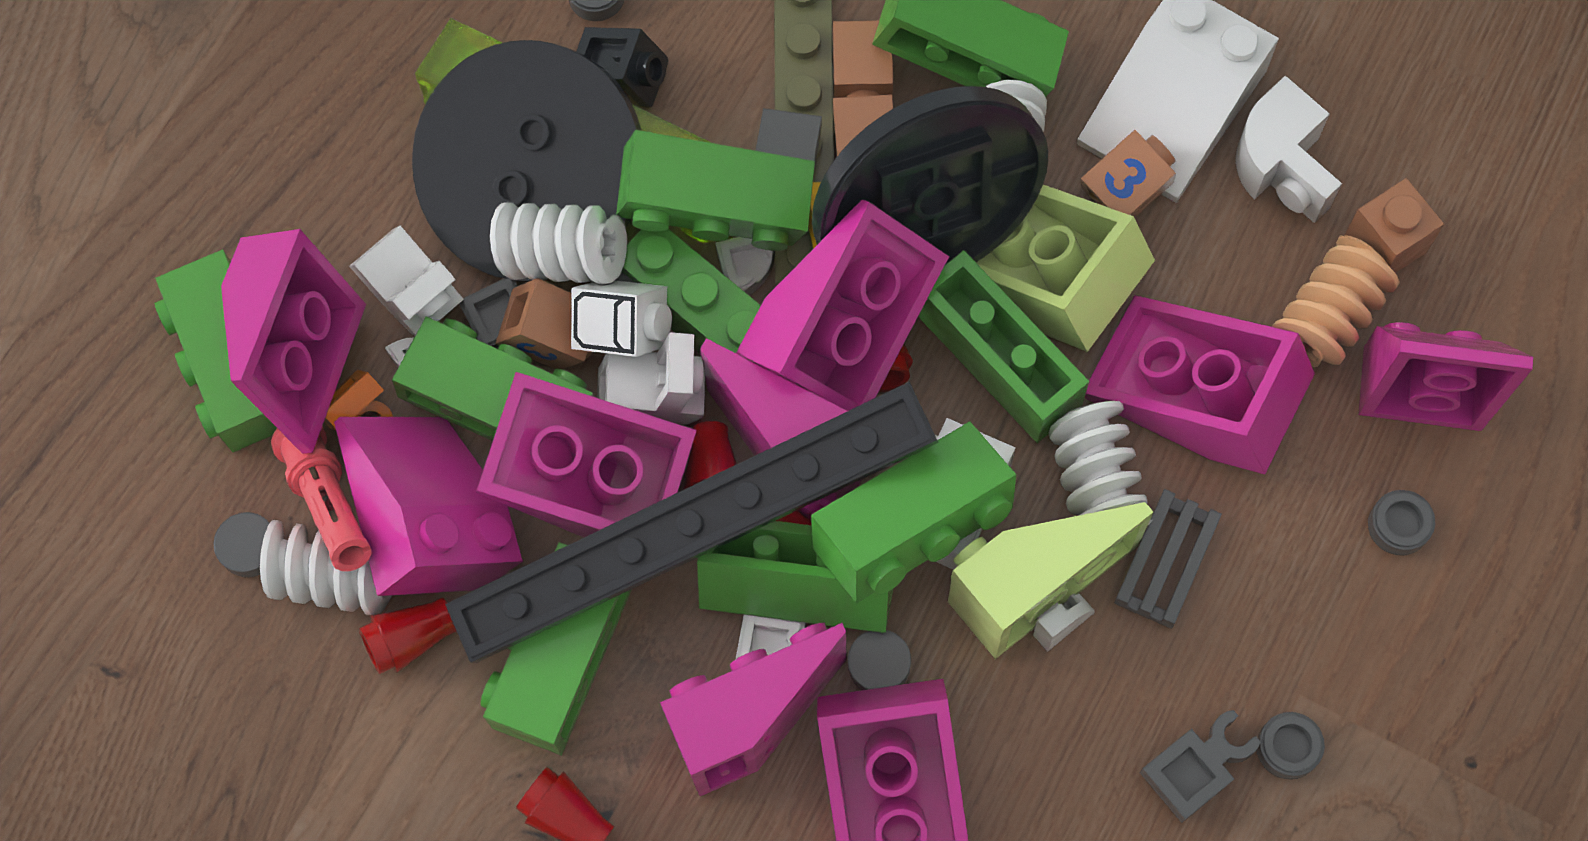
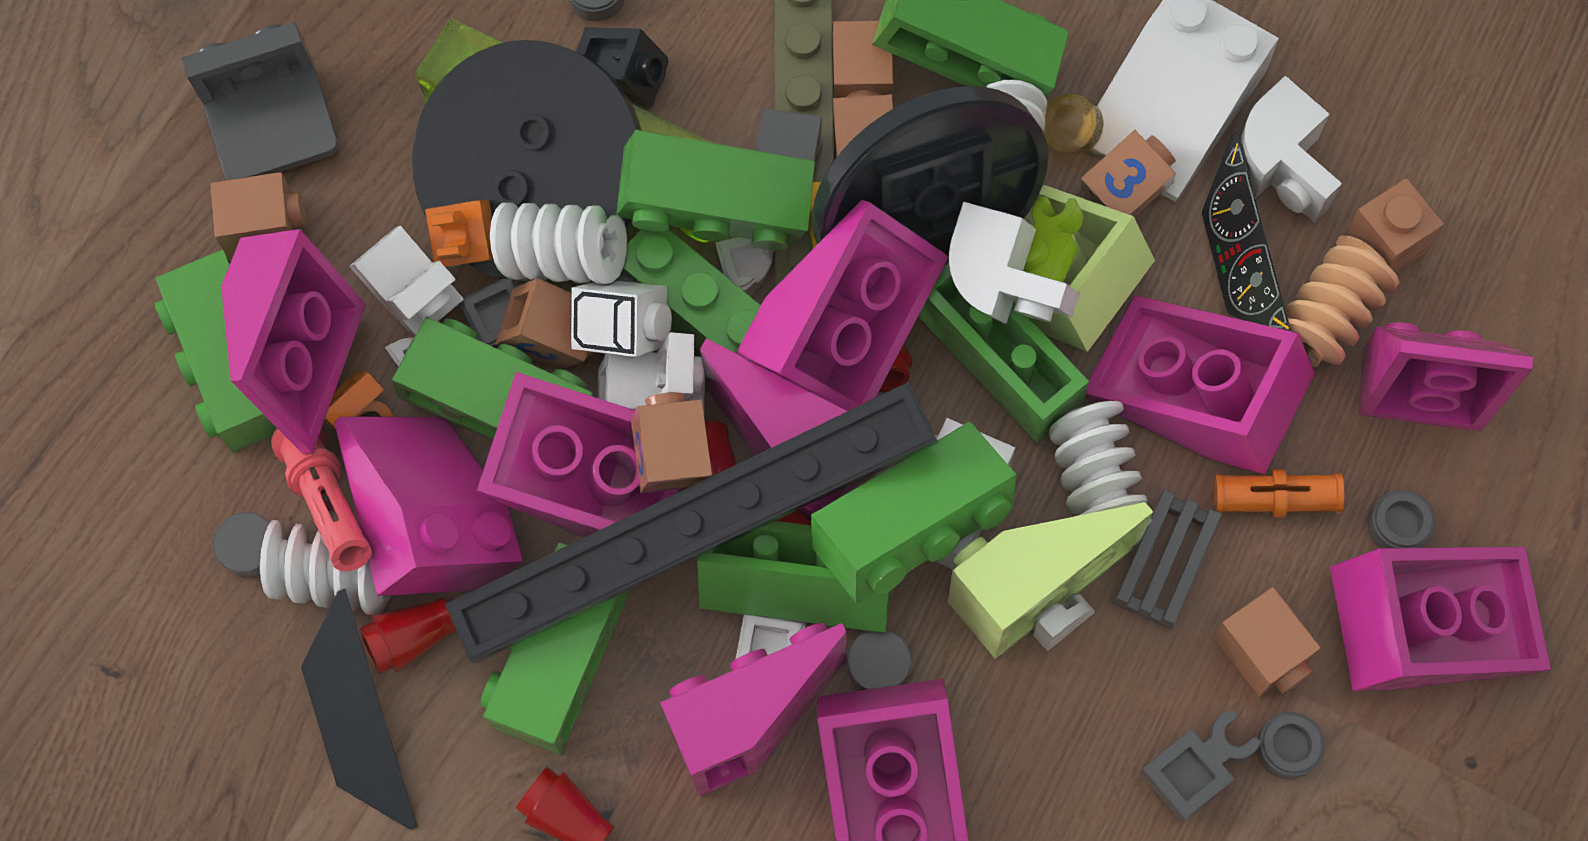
(254, 208): none -> nougat brick
(263, 102): none -> dark grey bracket
(352, 716): none -> black sticker
(460, 232): none -> orange tile
(670, 443): none -> nougat brick
(989, 264): none -> white brick
(1053, 243): none -> lime plate
(1073, 124): none -> clear yellow tile
(1241, 245): none -> black sticker
(1268, 644): none -> nougat brick
(1279, 493): none -> orange pin
(1438, 616): none -> dark pink slope

